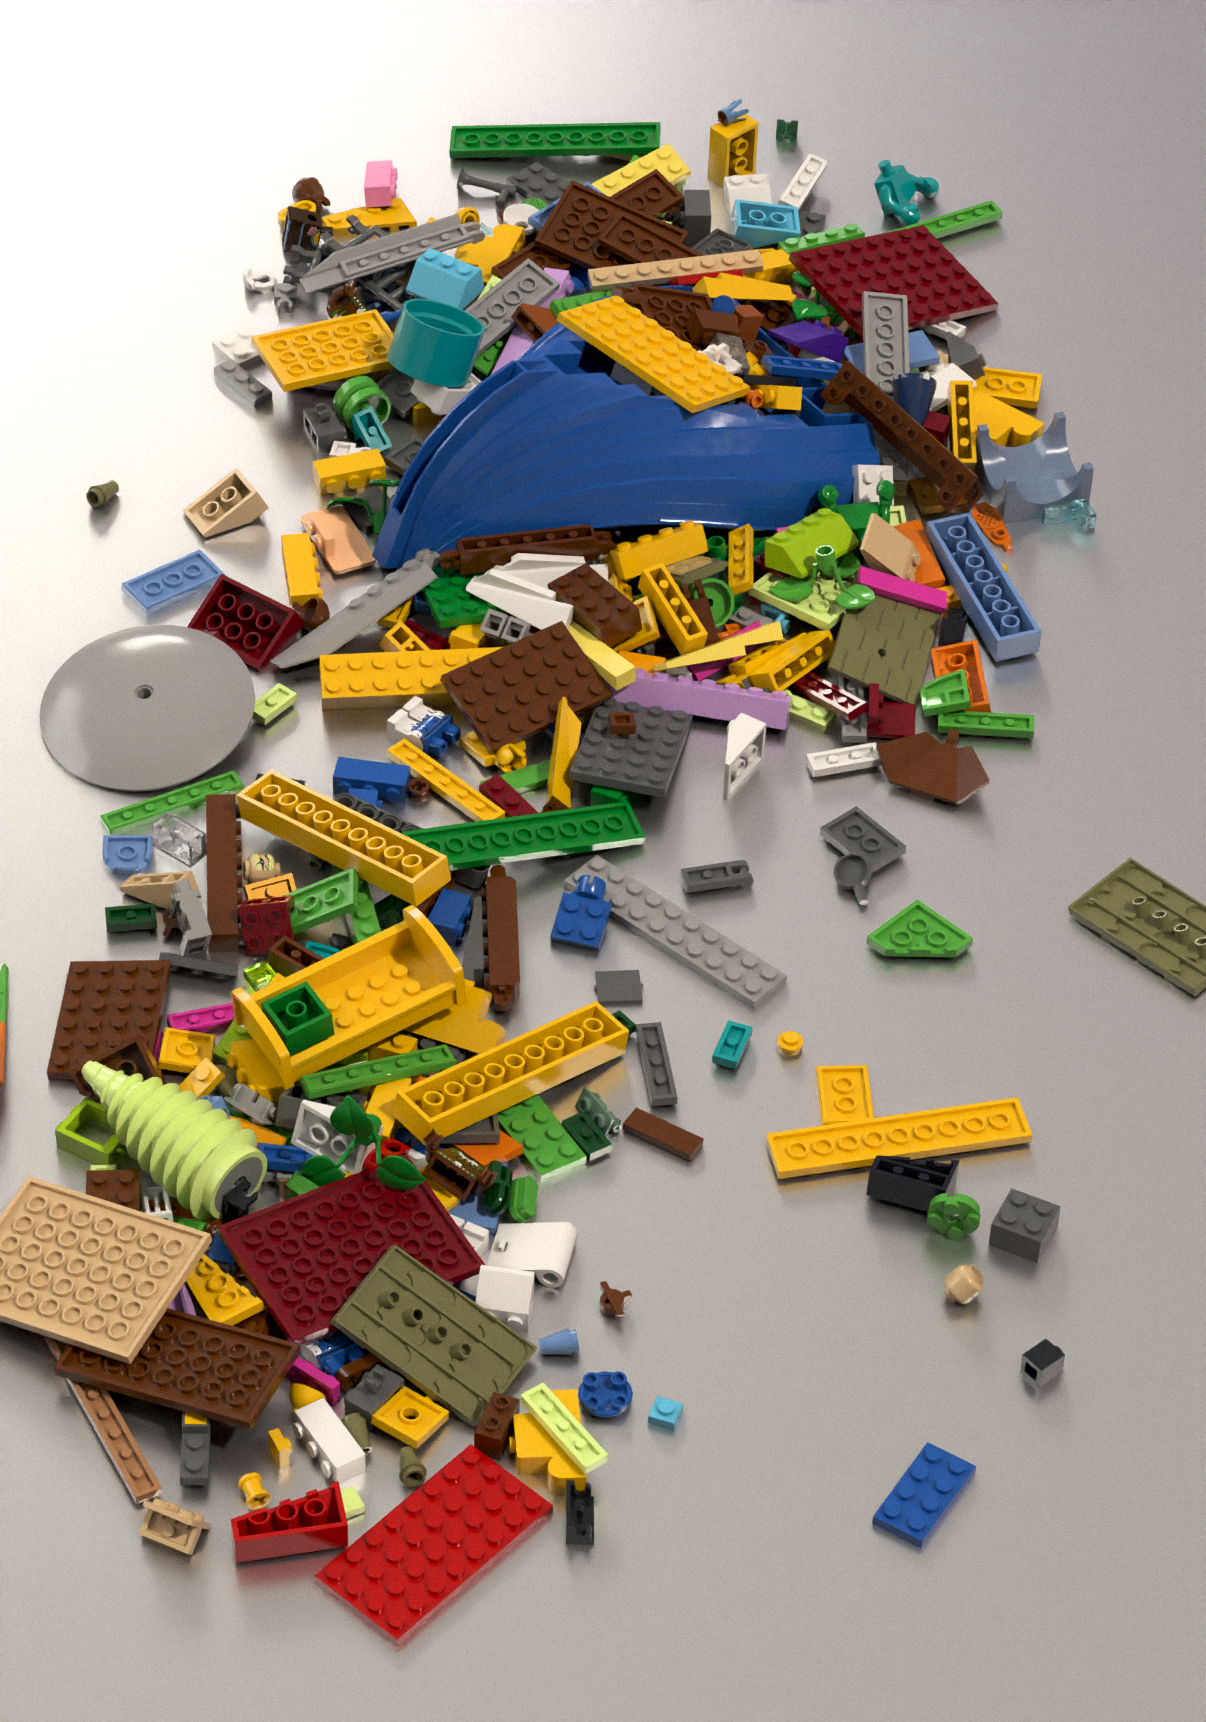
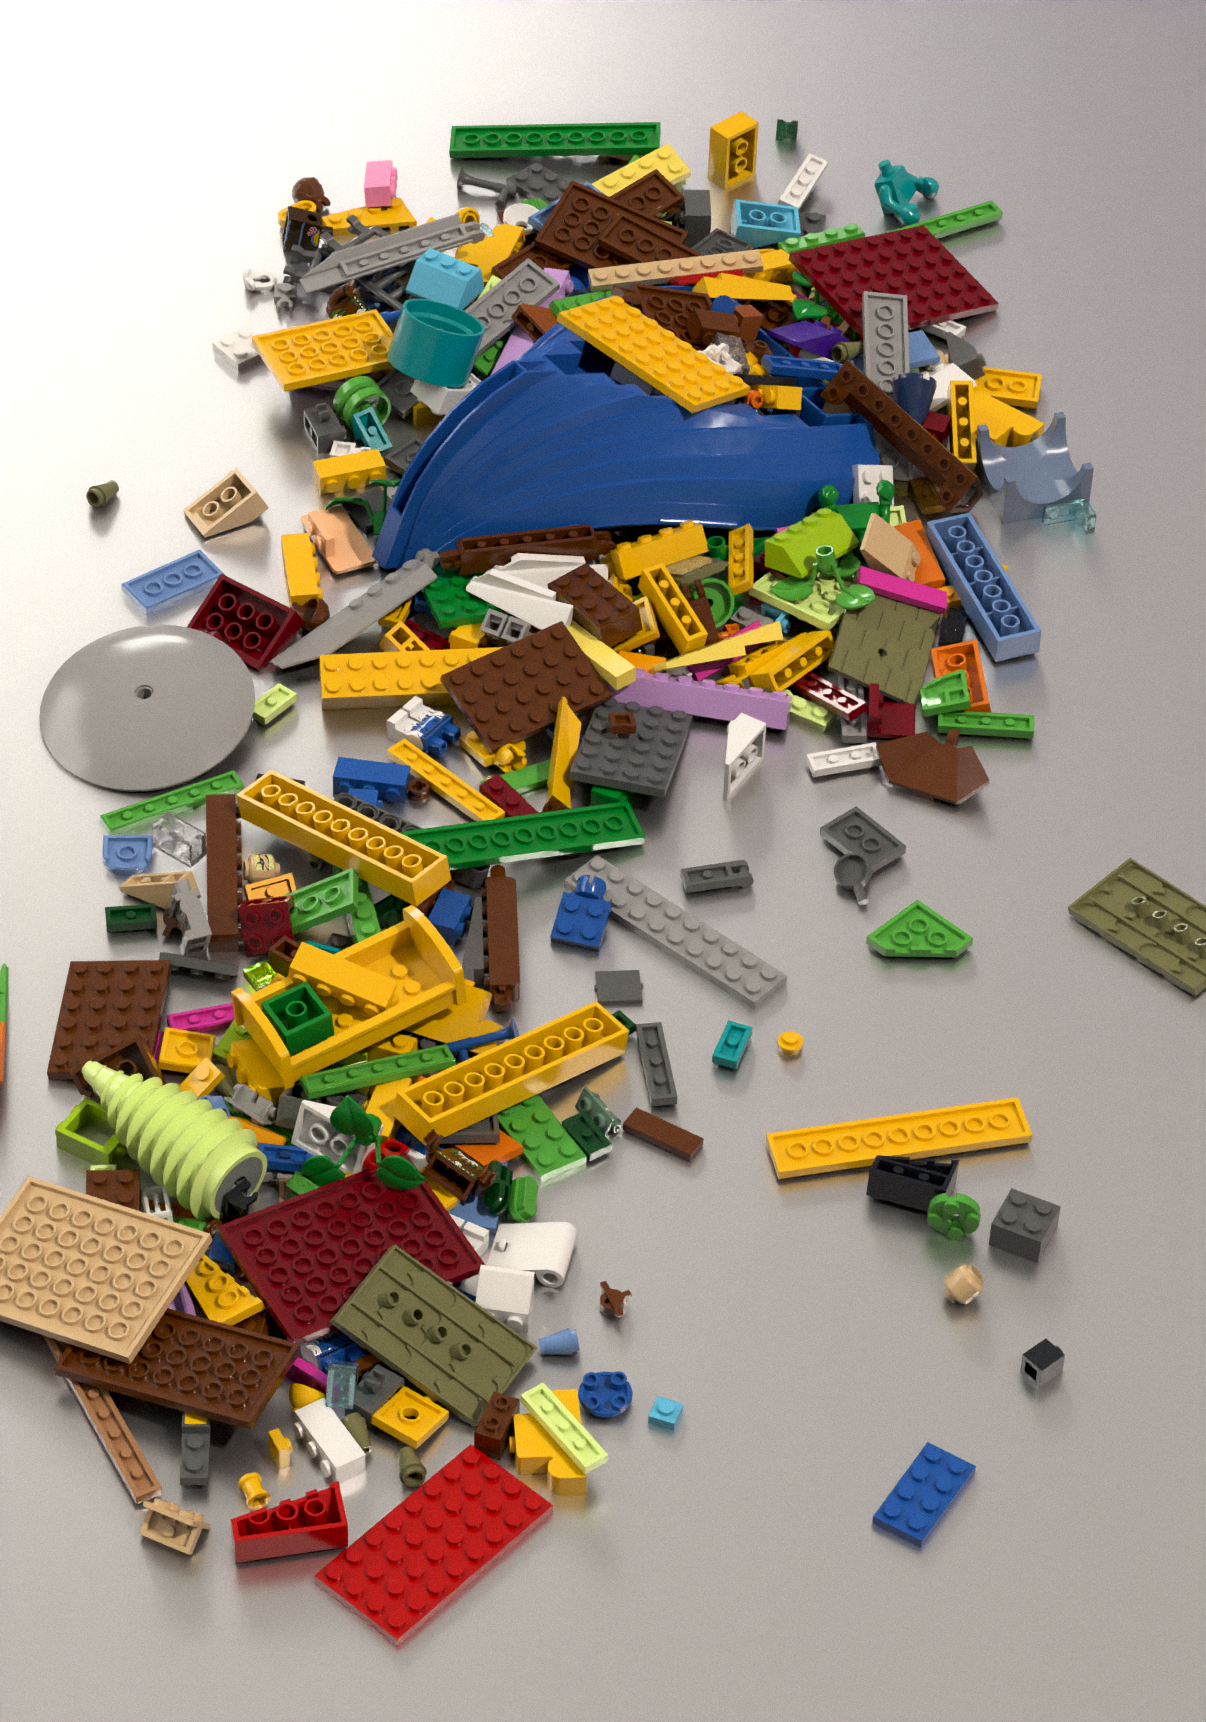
(242, 383): light grey plate -> none
(341, 1384): none -> clear light blue slope
(342, 979): none -> yellow brick
(352, 1502): yellowish green tile -> none
(461, 1046): none -> blue piece
(579, 1515): black hinge -> none
(726, 115): flat silver piece -> none
(747, 188): white slope -> none
(844, 1093): yellow tile -> none
(846, 351): none -> olive cone
(992, 525): orange piece -> none

